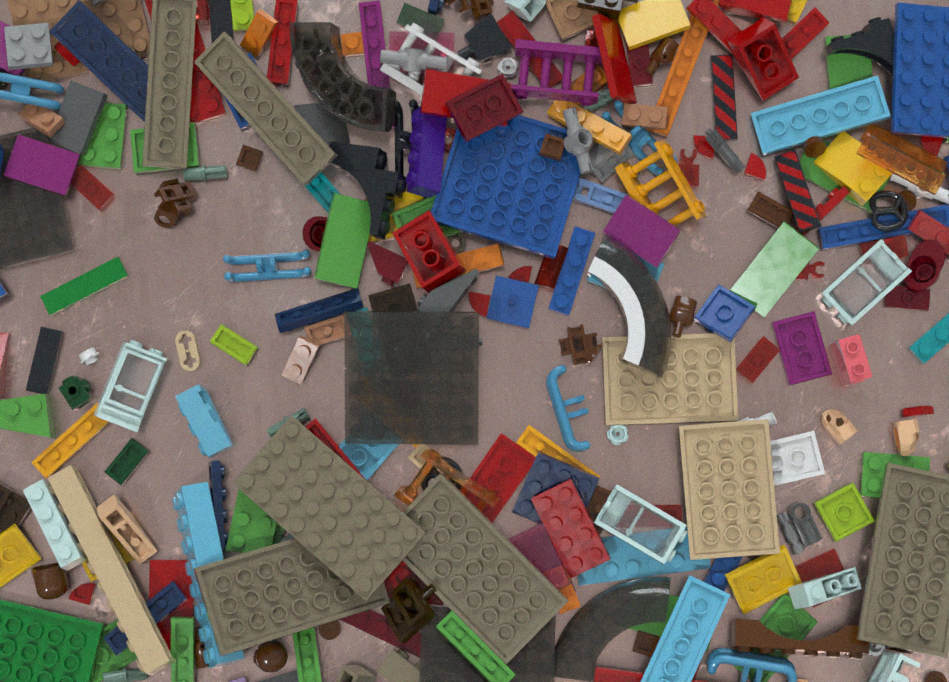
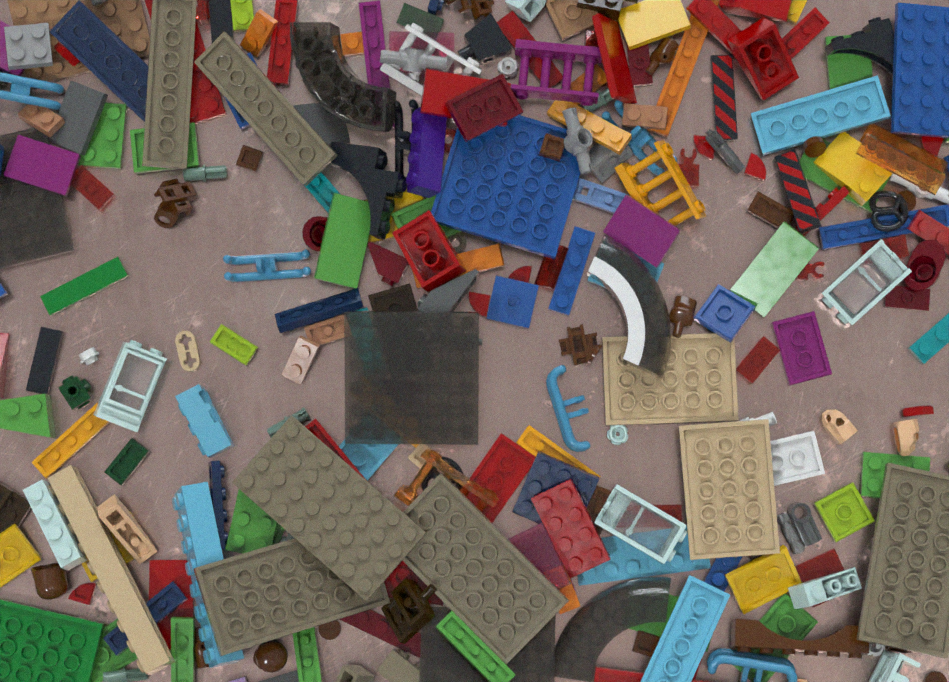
(850, 360): coral panel -> none

